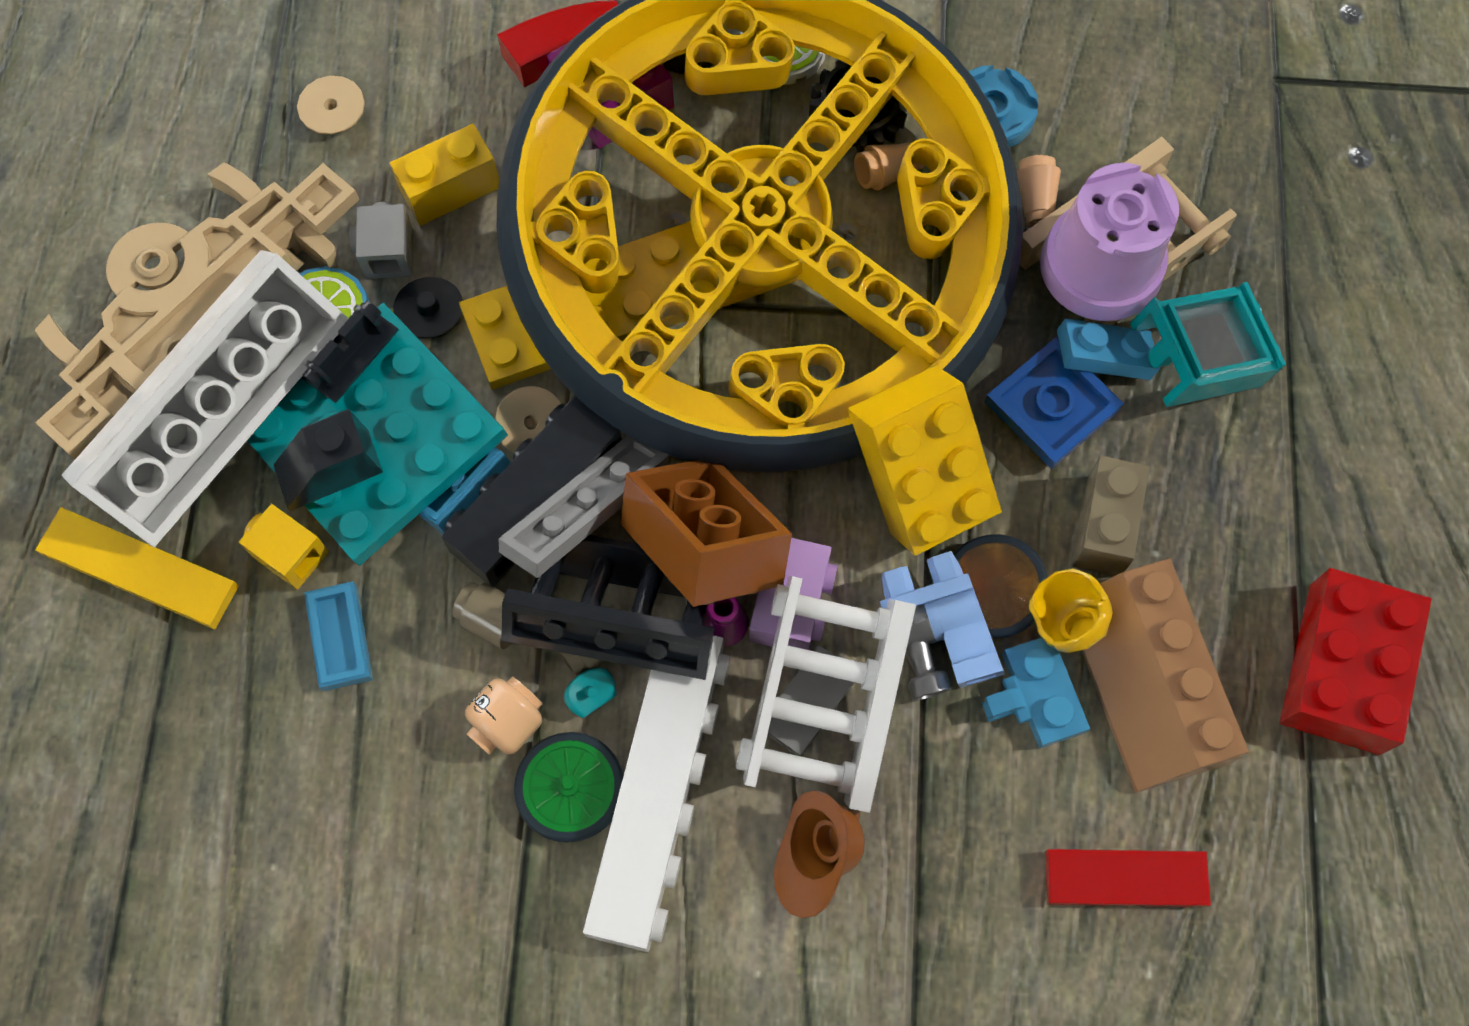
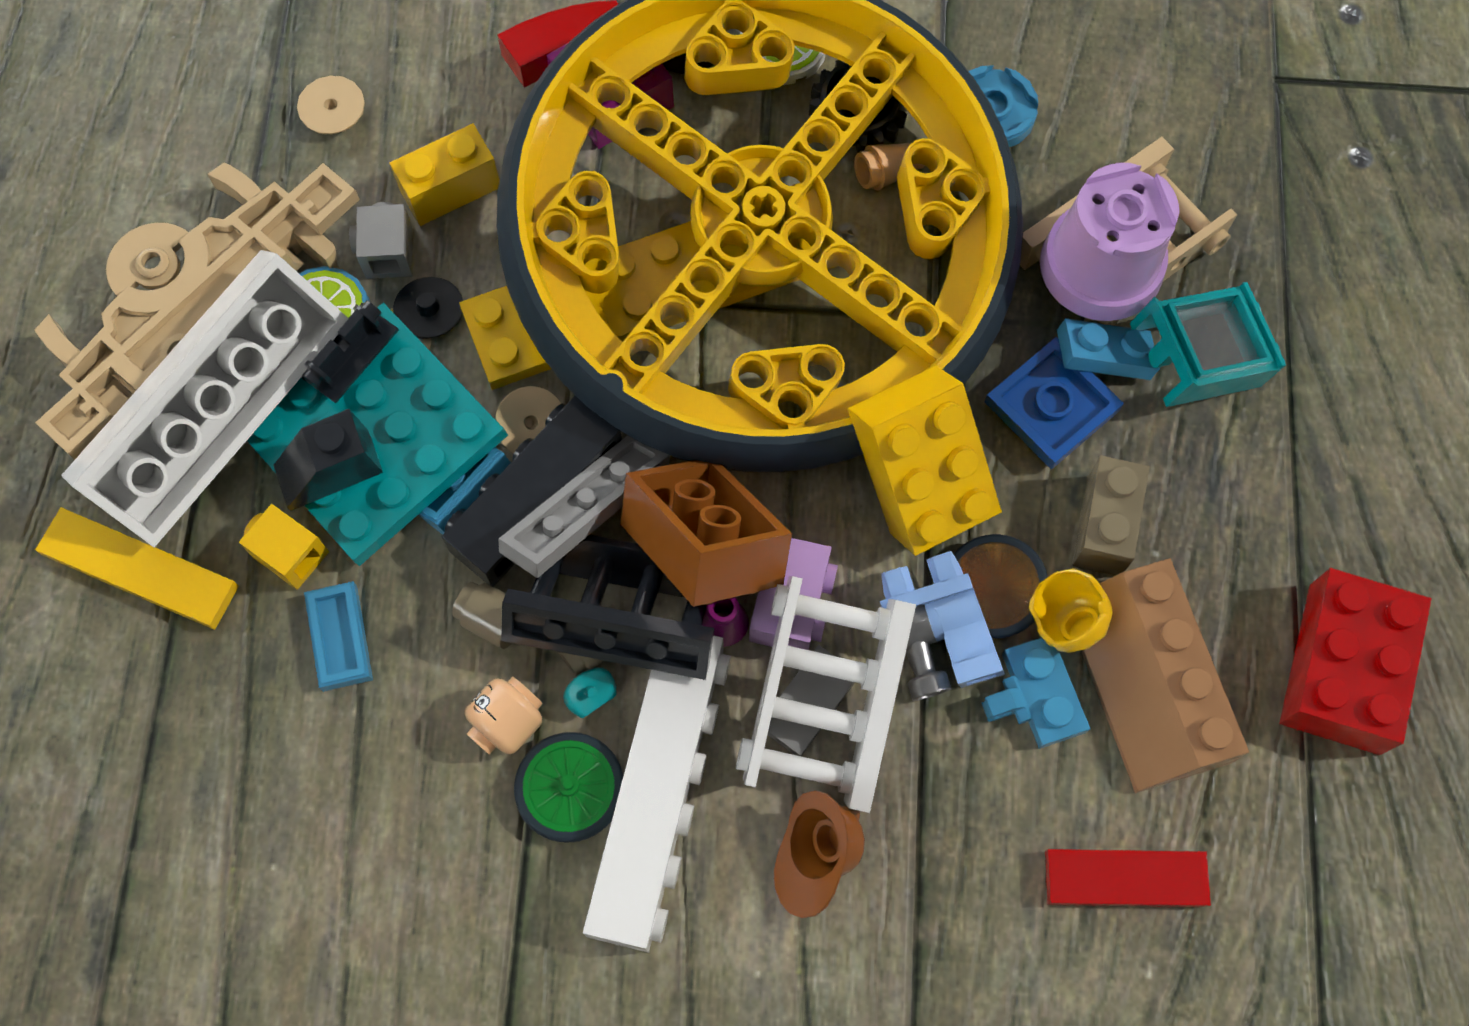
(1038, 186): light nougat cone -> none

